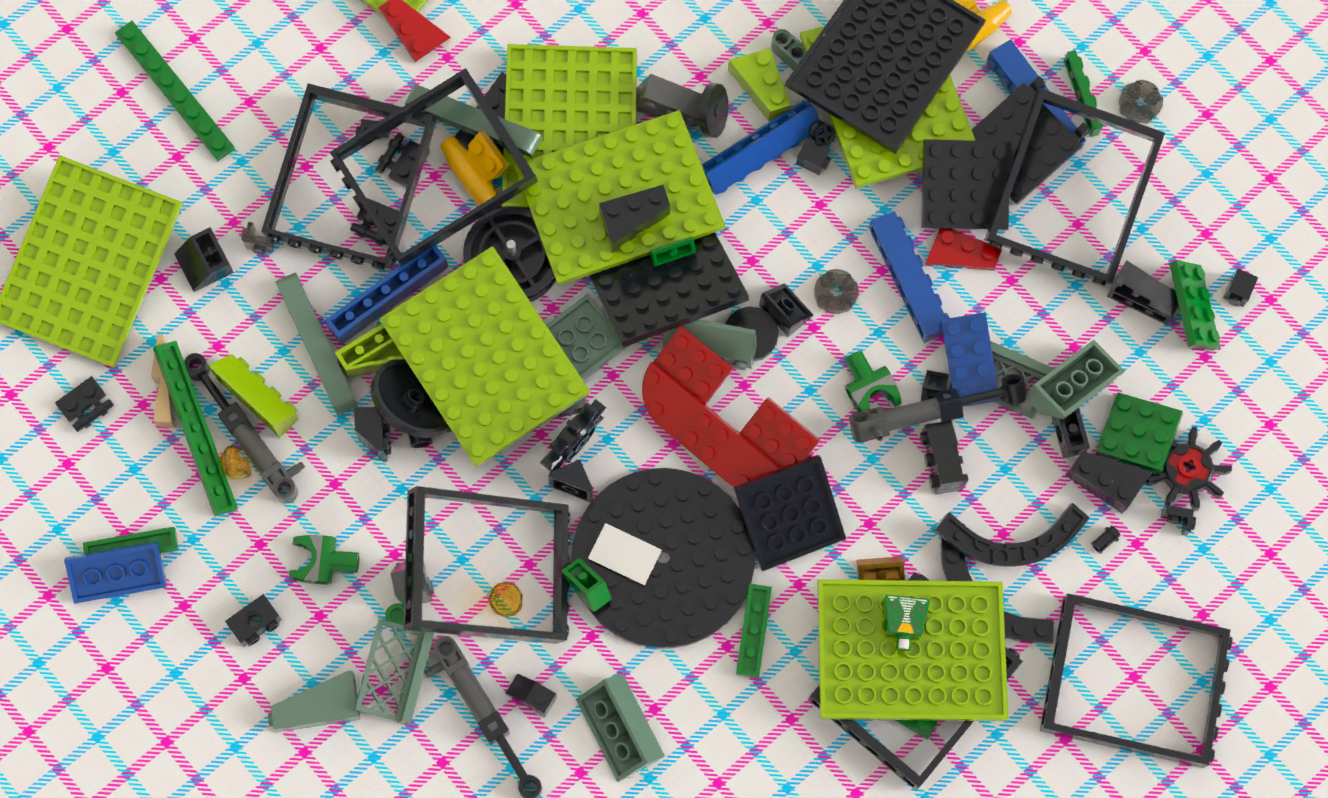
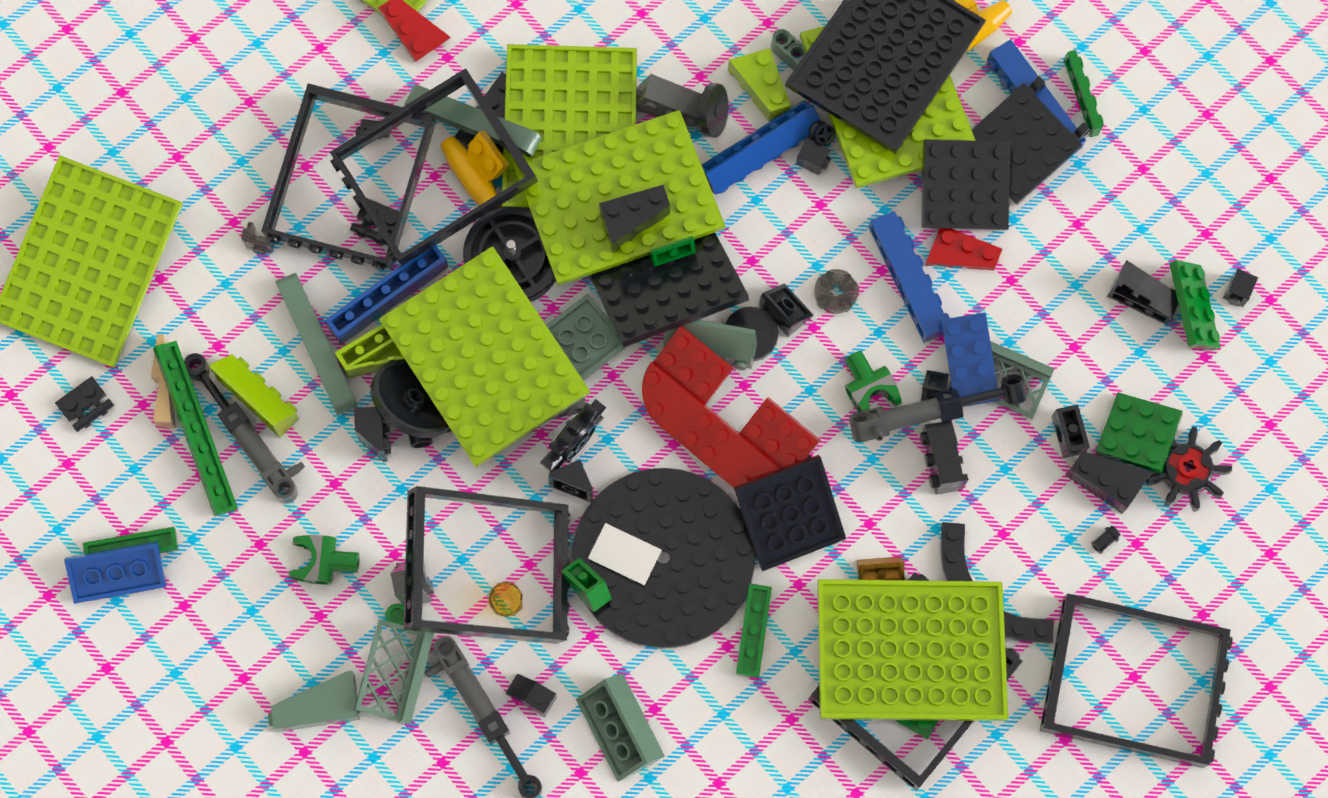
(175, 91): green plate -> none
(203, 260): black slope -> none
(234, 465): clear yellow hair -> none
(240, 621): black brick -> none
(403, 167): black plate -> none
(904, 619): green torso -> none
(1012, 554): black plate -> none
(1074, 381): sand green slope -> none
(1102, 117): black door -> none
(1135, 112): clear smoke plate -> none
(1177, 515): black bracket -> none

